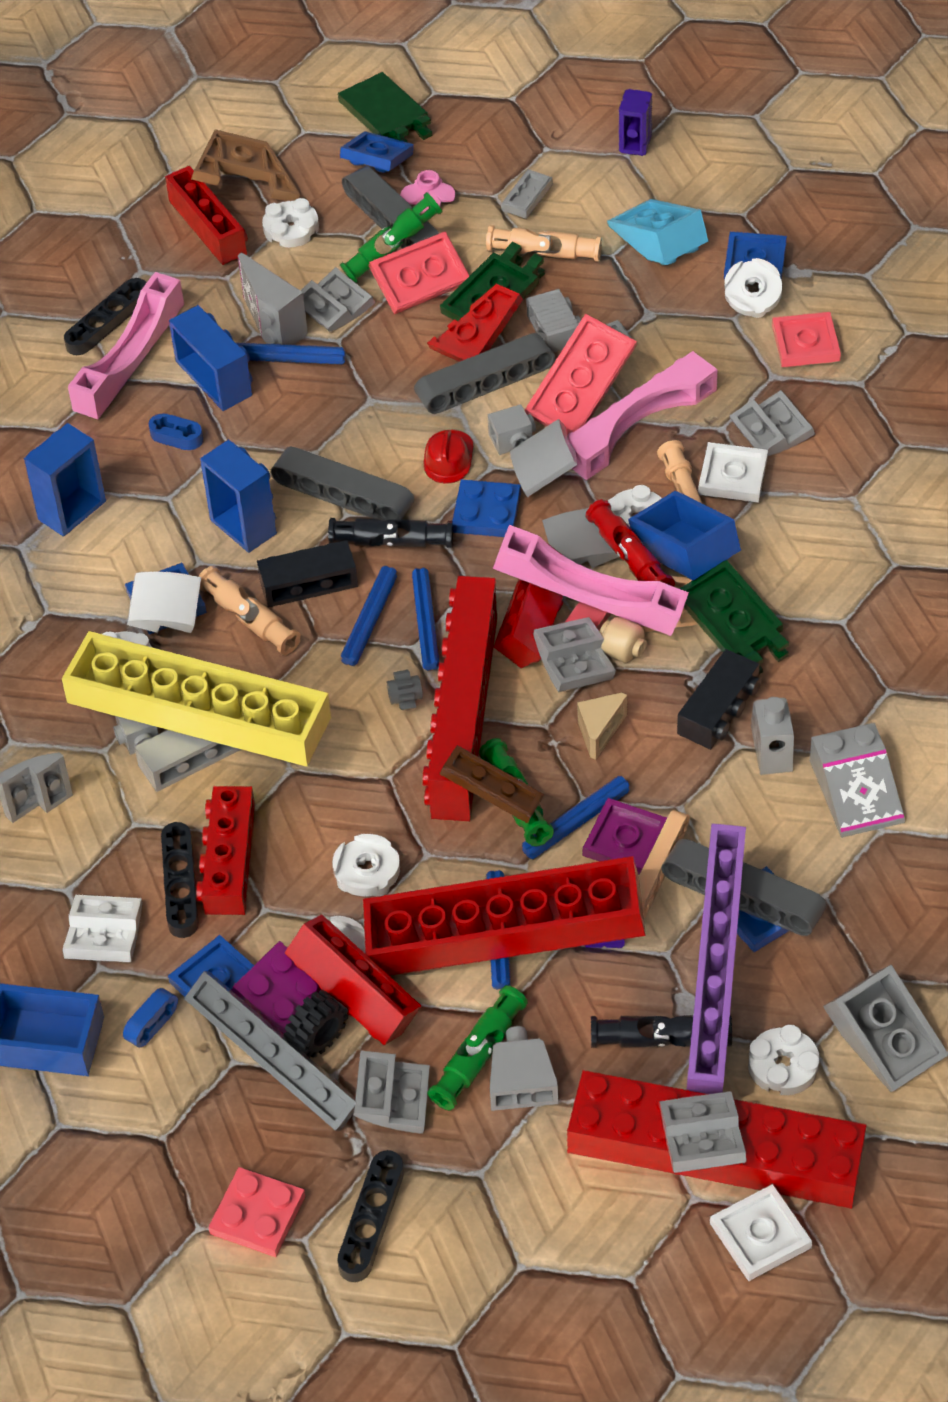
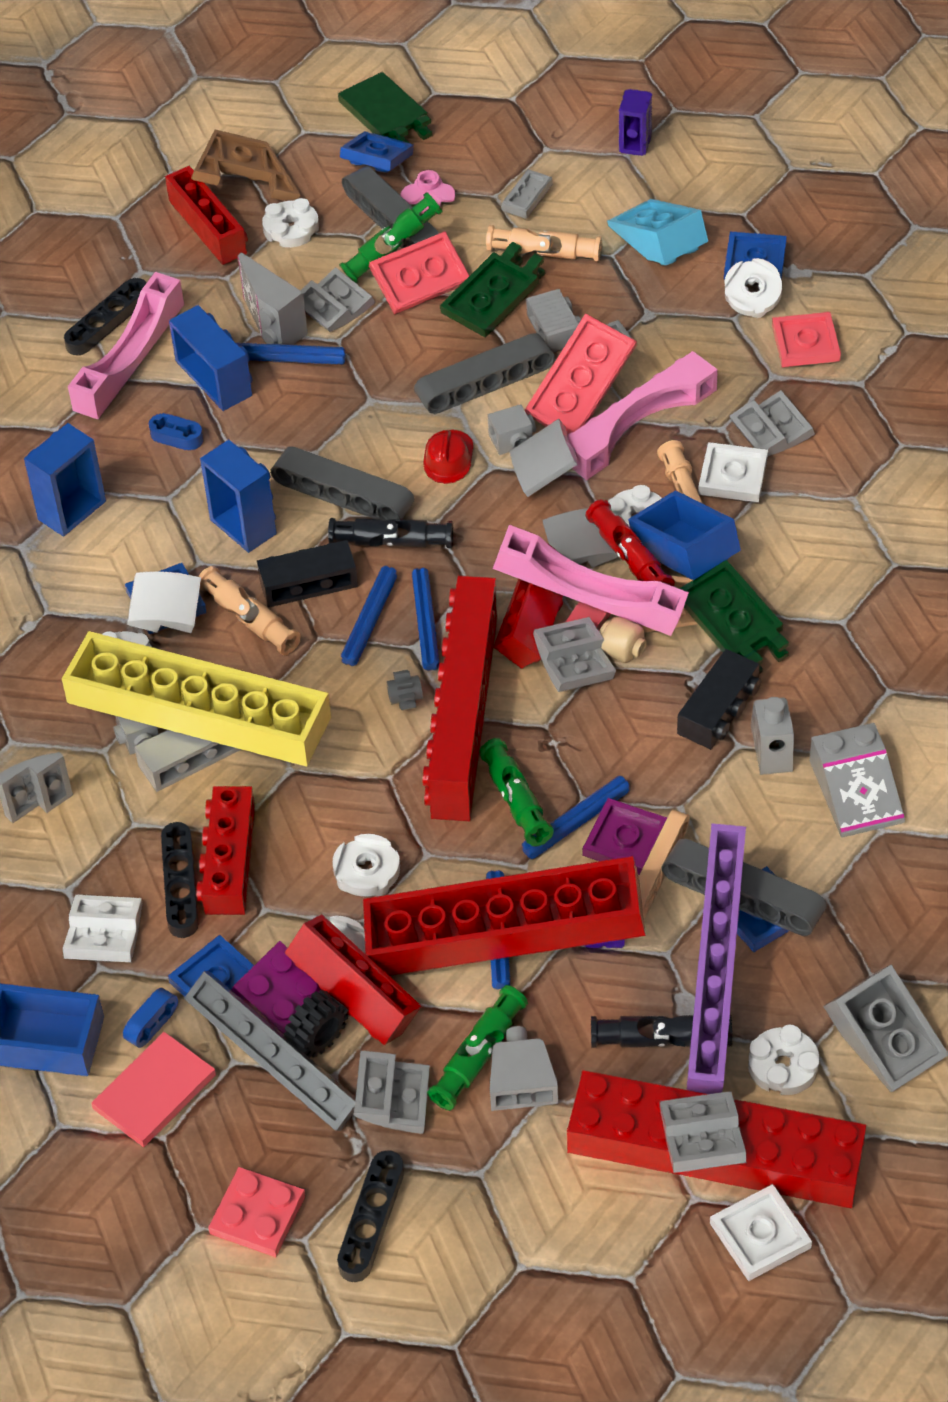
(153, 1089): none -> coral tile
(480, 326): red wing -> none
(486, 507): blue plate -> none
(492, 784): reddish brown tile -> none
(600, 720): tan slope -> none

